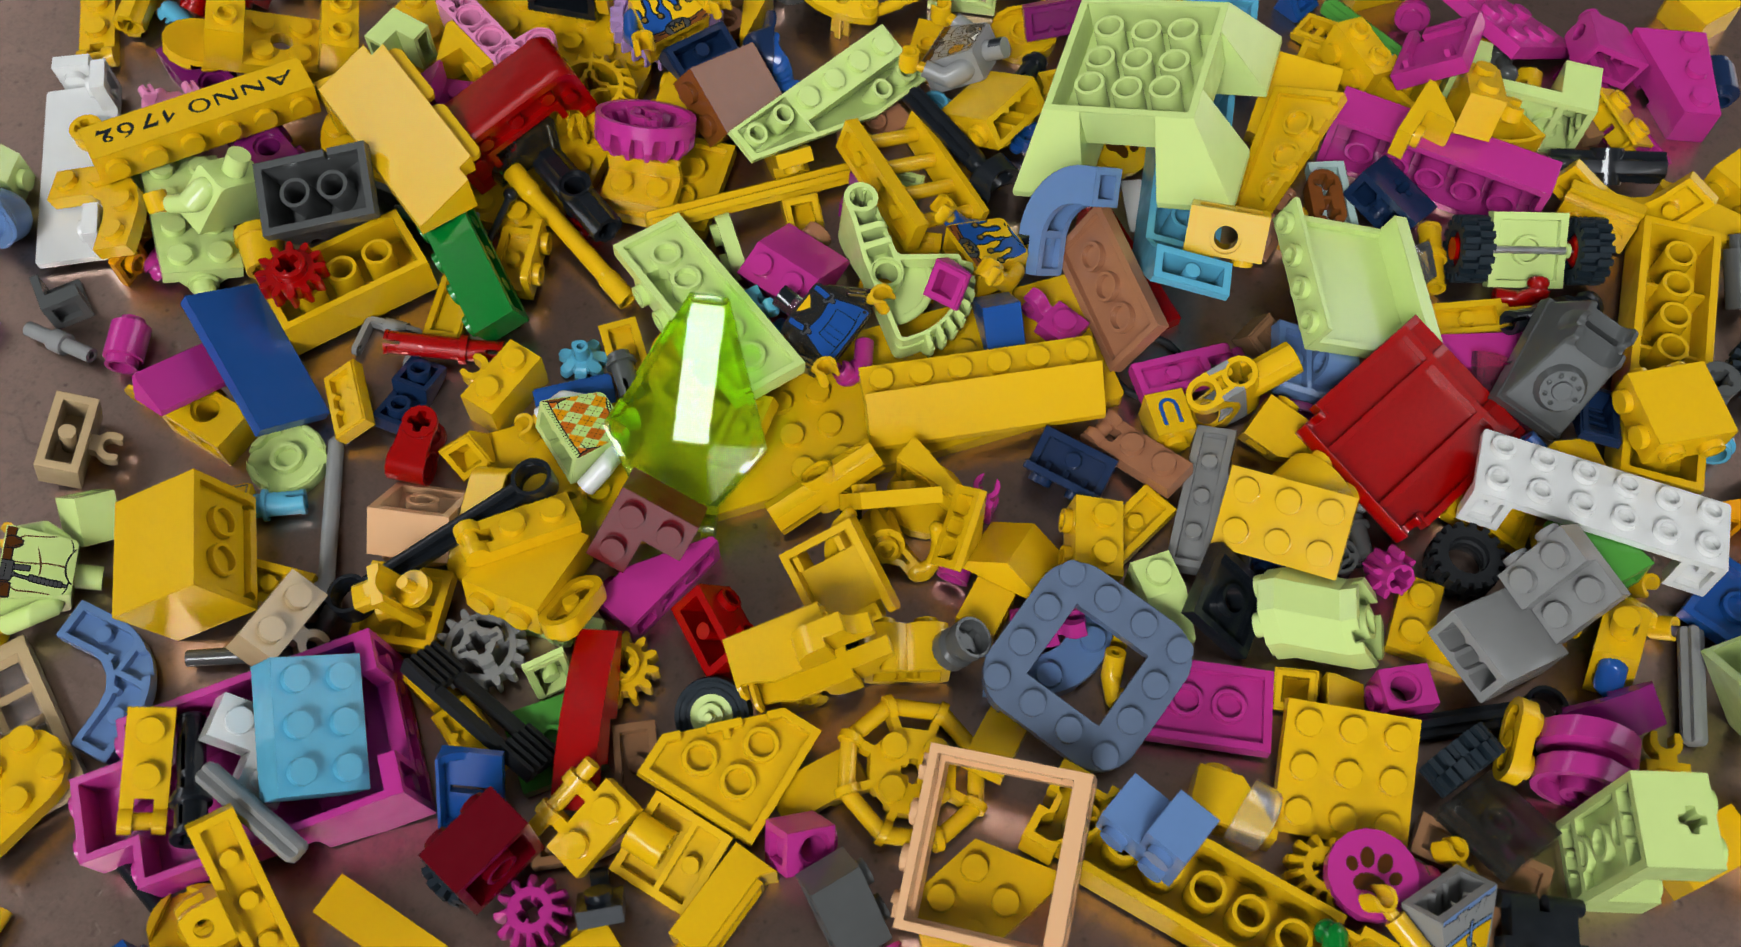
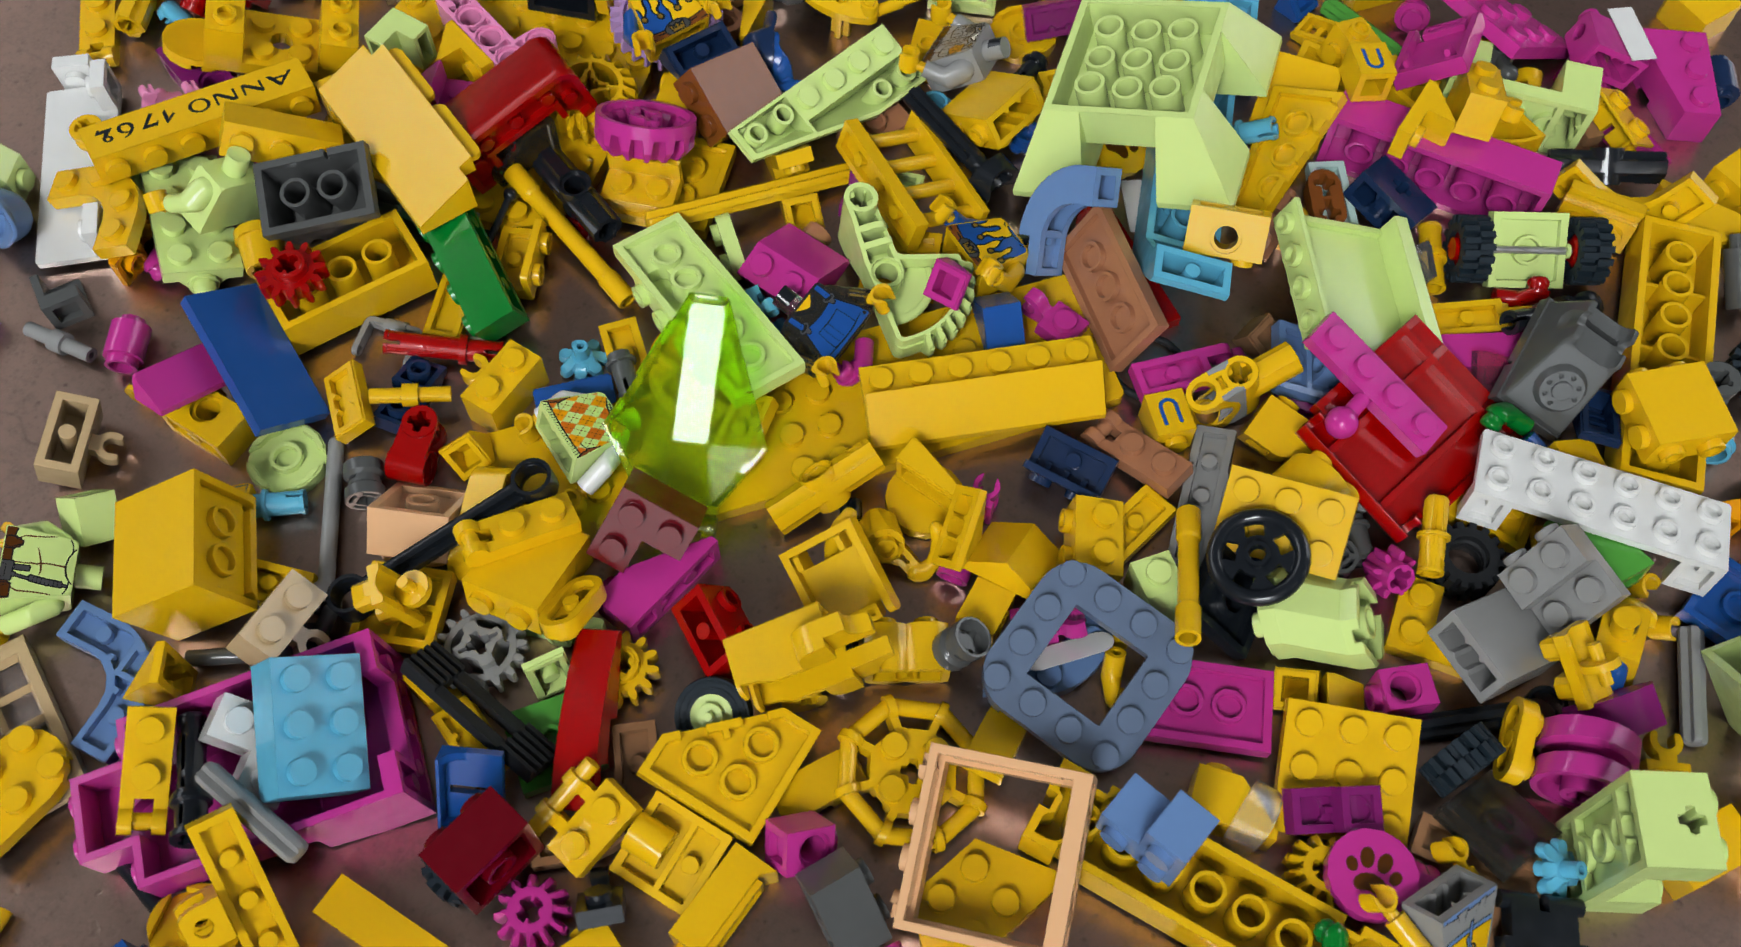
(162, 677): none -> yellow slope
(273, 133): none -> yellow brick
(363, 481): none -> dark grey wheel
(410, 394): none -> yellow bar
(901, 494): yellow plate -> none
(1073, 650): none -> white sticker
(1188, 611): none -> yellow piece
(1257, 130): none -> medium azure pin
(1262, 591): none -> black plate
(1332, 809): none -> magenta slope
(1367, 71): none -> yellow brick
(1373, 388): none -> dark pink plate
(1433, 537): none -> yellow axle
(1507, 414): none -> green arm
(1557, 868): none -> medium azure plant
(1584, 663): none -> yellow hips
(1632, 33): none -> white sticker

